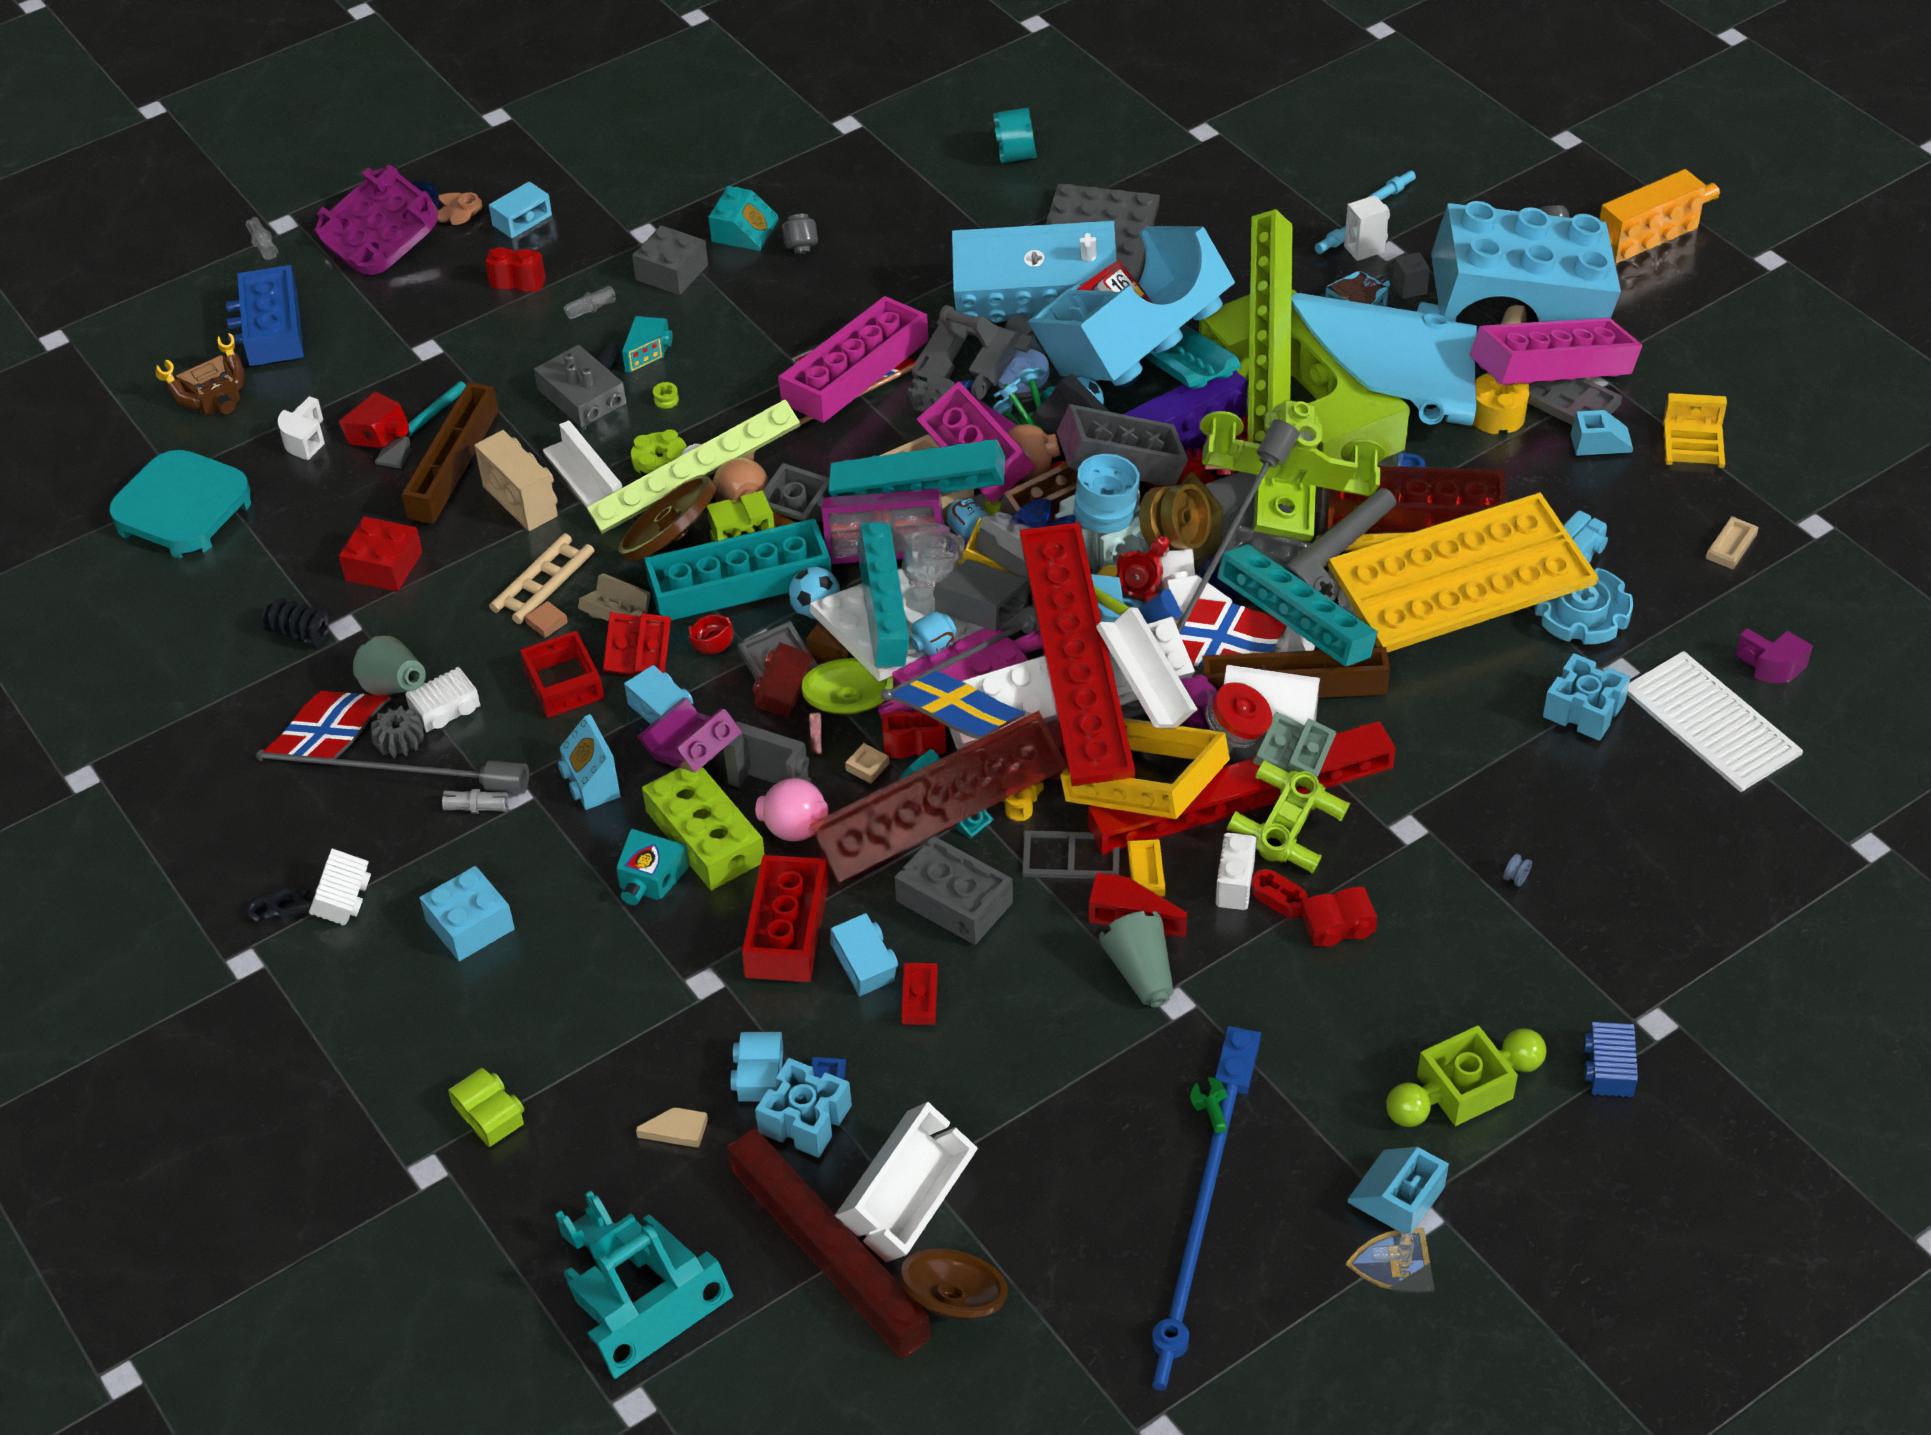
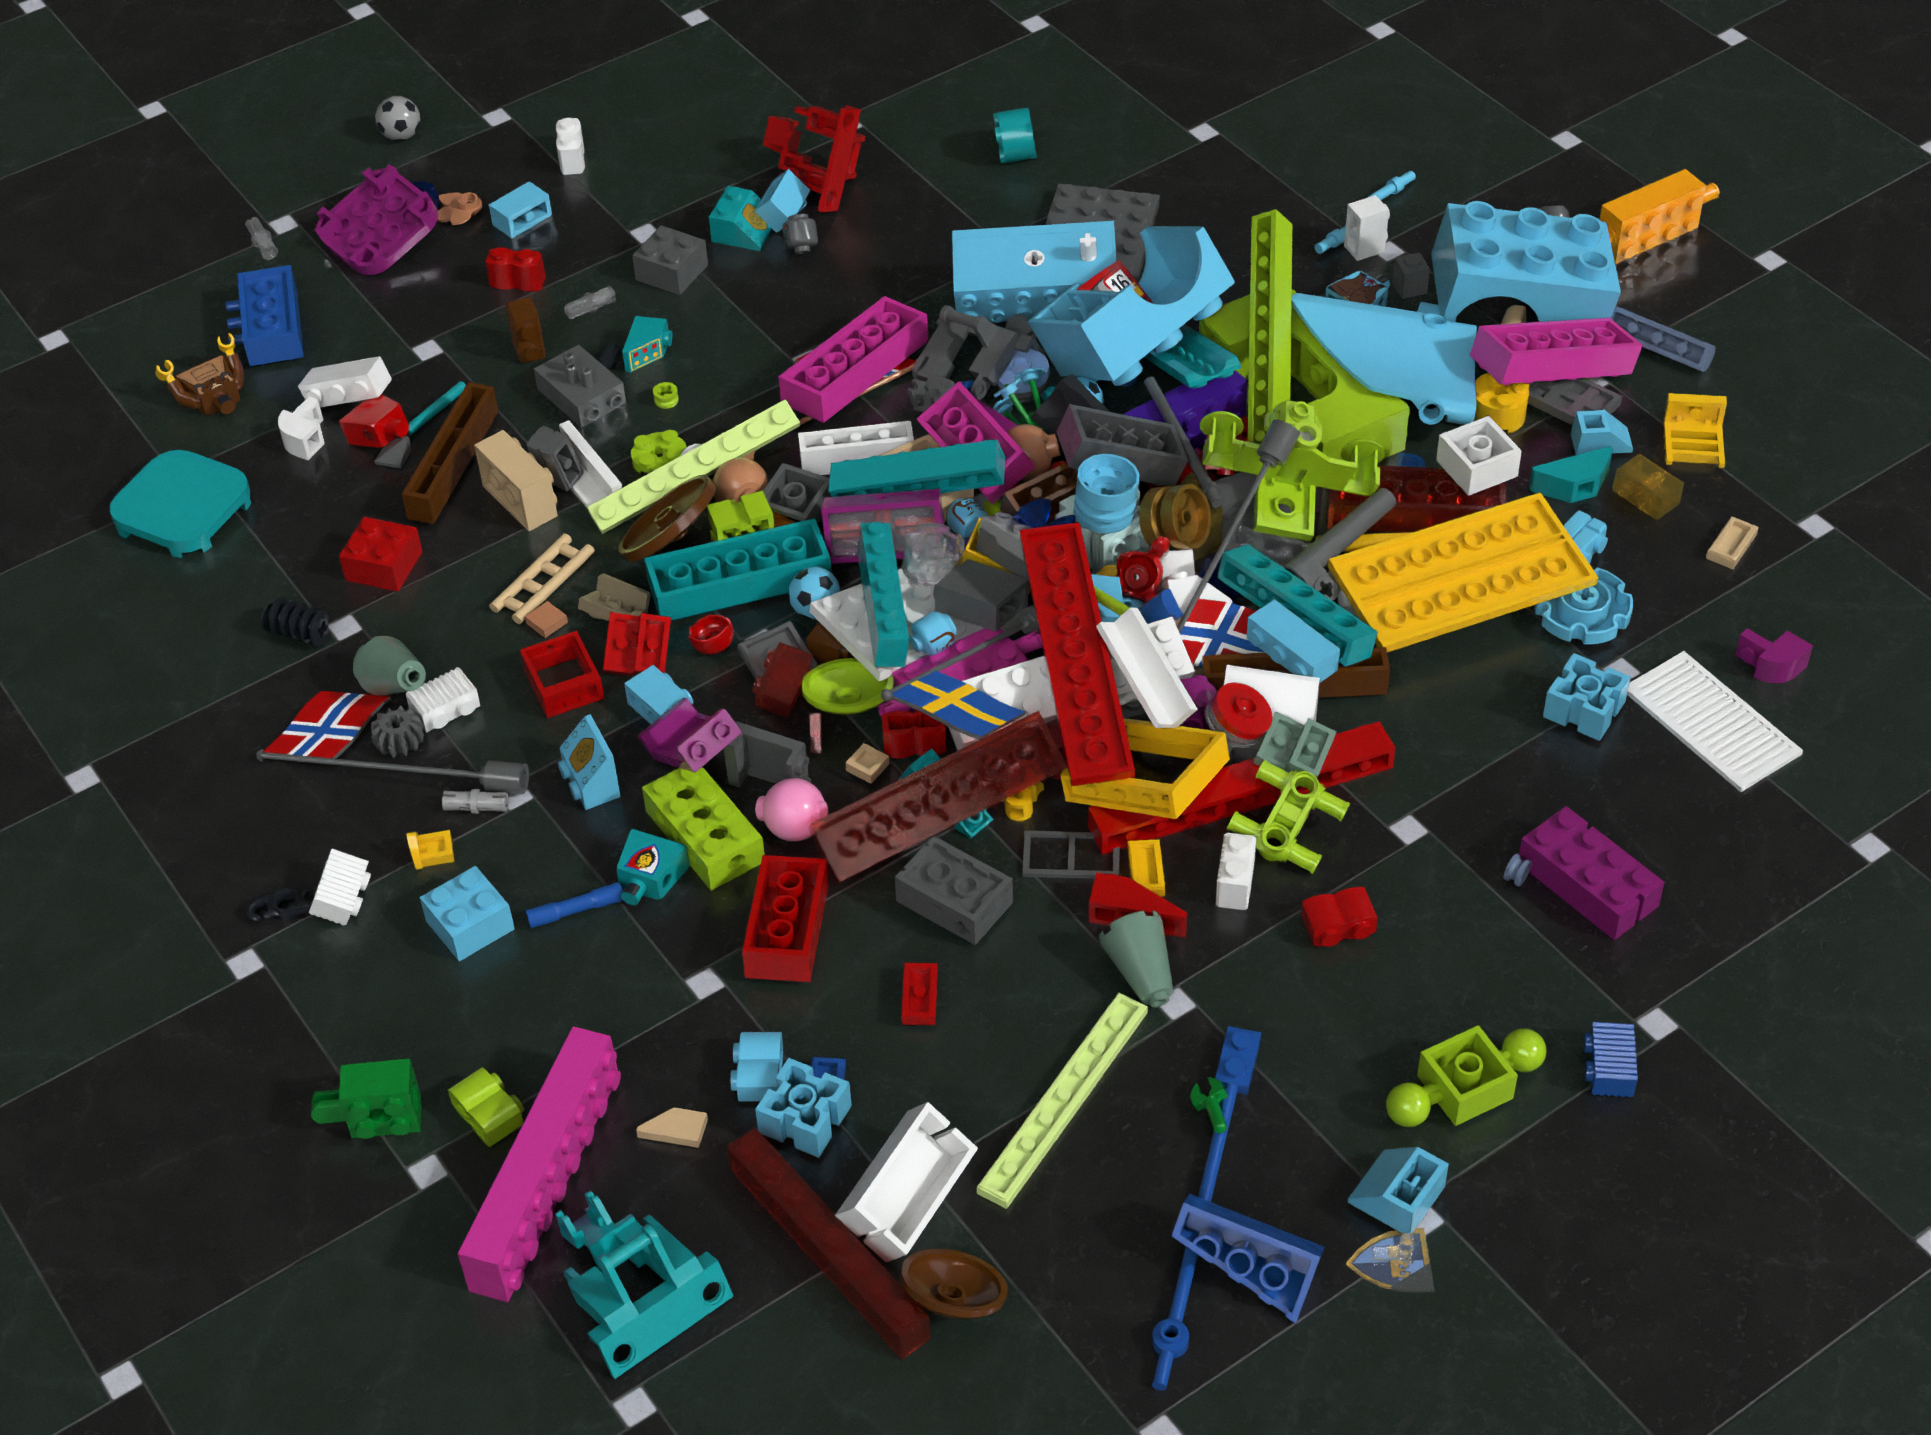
(346, 381): none -> white brick
(372, 1099): none -> green brick
(397, 118): none -> light grey piece
(430, 848): none -> yellow tile
(525, 330): none -> reddish brown brick
(539, 1165): none -> dark pink brick
(556, 454): none -> dark grey brick
(556, 910): none -> blue piece
(570, 146): none -> white brick
(782, 199): none -> medium azure brick
(825, 447): none -> white brick
(842, 127): none -> red container
(863, 954): medium azure brick -> none
(1061, 1101): none -> yellowish green tile
(1209, 487): none -> dark grey bar
(1251, 1252): none -> blue wedge
(1280, 892): red beam -> none
(1292, 642): none -> medium azure brick
(1478, 455): none -> white brick
(1572, 477): none -> teal slope
(1591, 872): none -> magenta piece
(1648, 486): none -> clear yellow brick
(1665, 340): none -> sand blue brick

